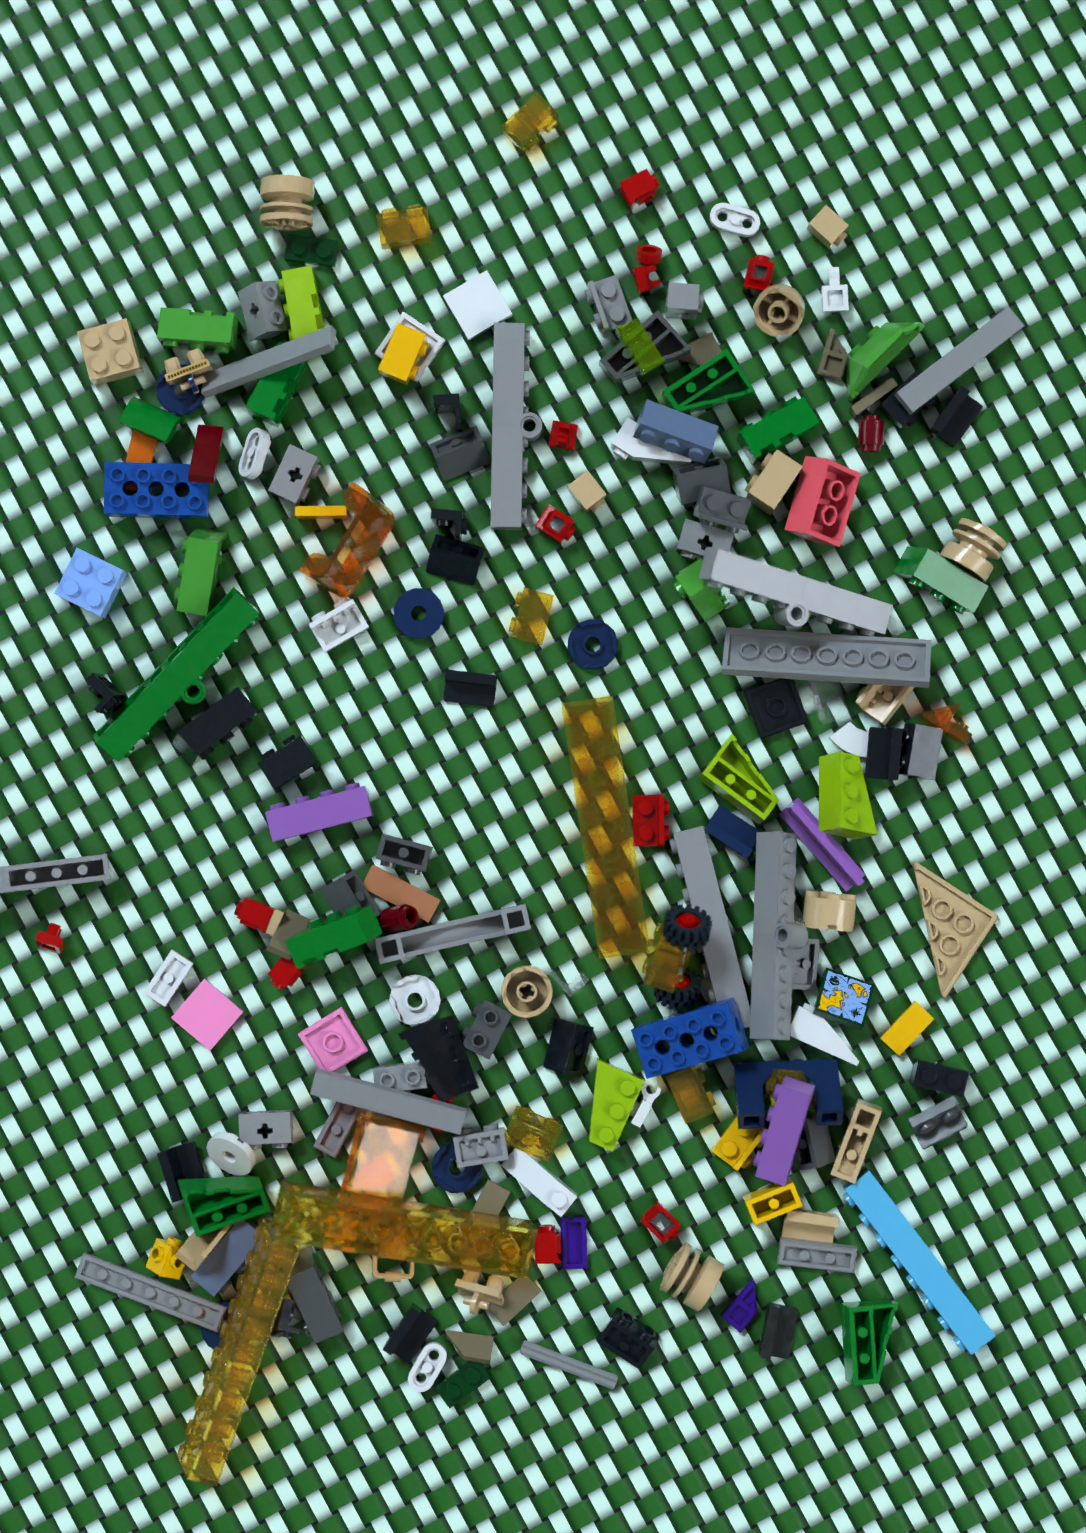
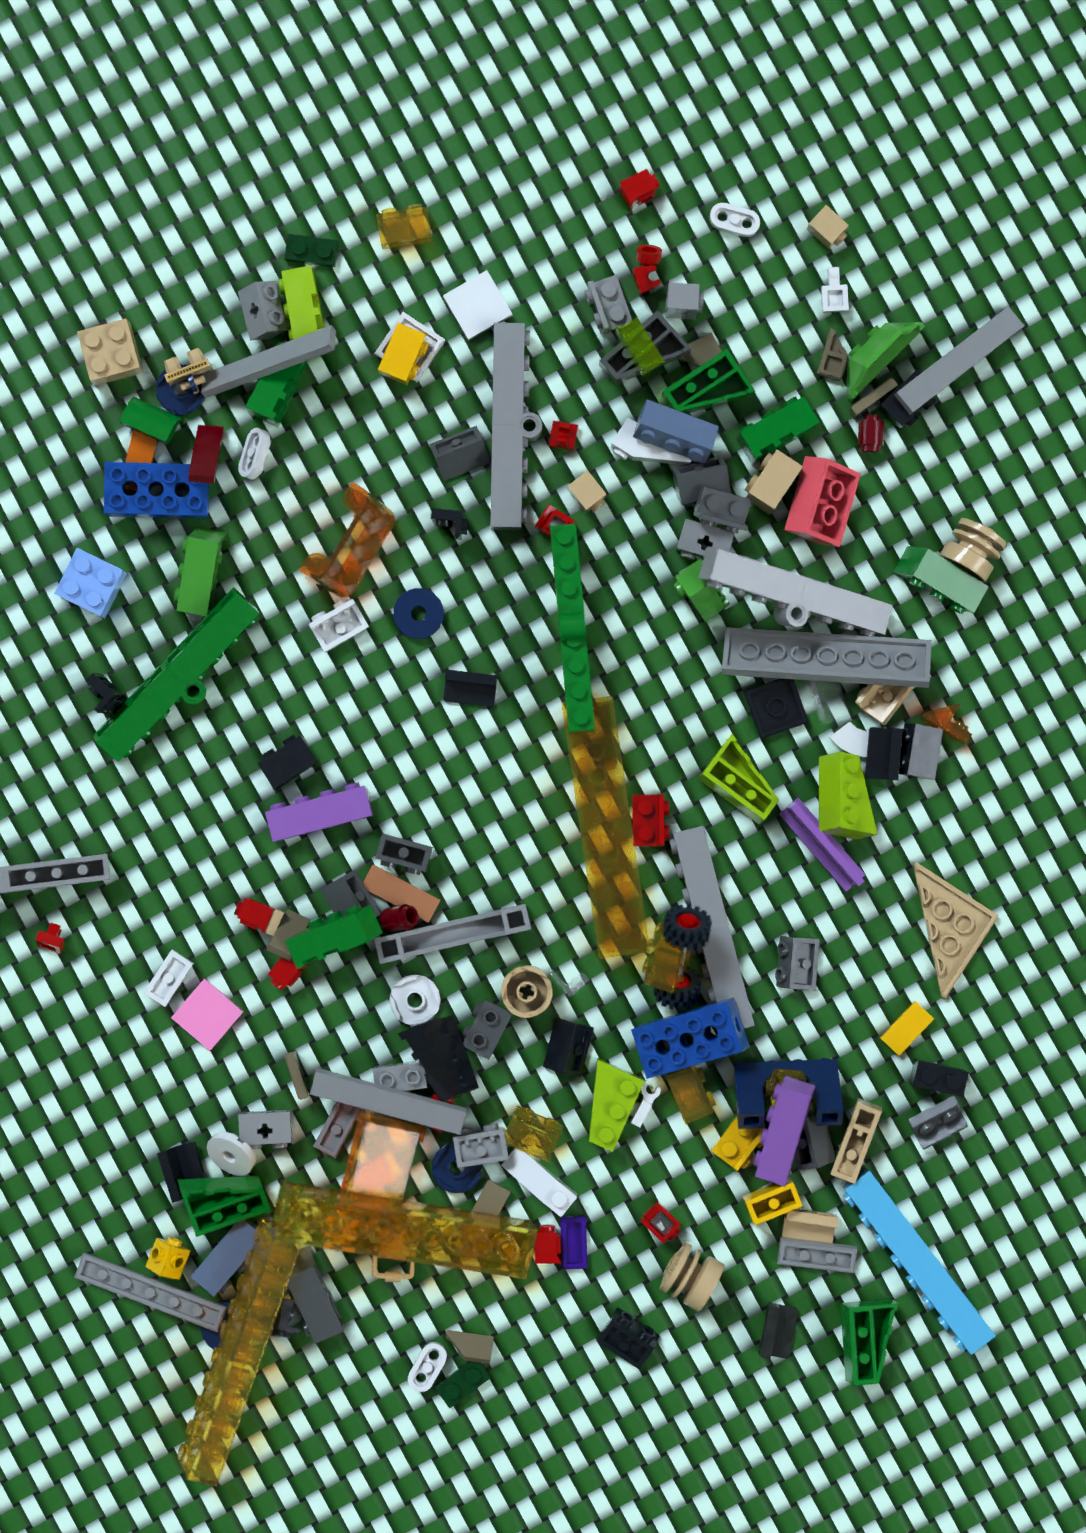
(198, 330): bright green wedge -> none
(198, 1248): tan panel -> none
(214, 727): black wedge -> none
(283, 484): light grey brick -> none
(286, 202): tan wheel -> none
(296, 1074): none -> dark tan tile
(321, 512): yellow tile -> none
(333, 1041): bright pink tile -> none
(410, 1333): black panel -> none
(449, 403): black panel -> none
(454, 559): black panel -> none
(478, 1295): tan hips -> none
(516, 1297): dark tan tile -> none
(530, 122): clear yellow brick -> none
(532, 616): clear yellow bracket -> none
(568, 1364): light grey axle -> none
(572, 629): none -> green hinge
(592, 629): dark blue tile -> none
(732, 831): dark blue panel -> none
(742, 1307): dark purple tile -> none
(758, 273): red window -> none
(774, 936): light grey hinge -> none
(779, 310): tan cylinder -> none
(818, 1033): white slope -> none
(829, 910): tan brick -> none
(843, 999): tile -> none
(956, 417): black panel -> none

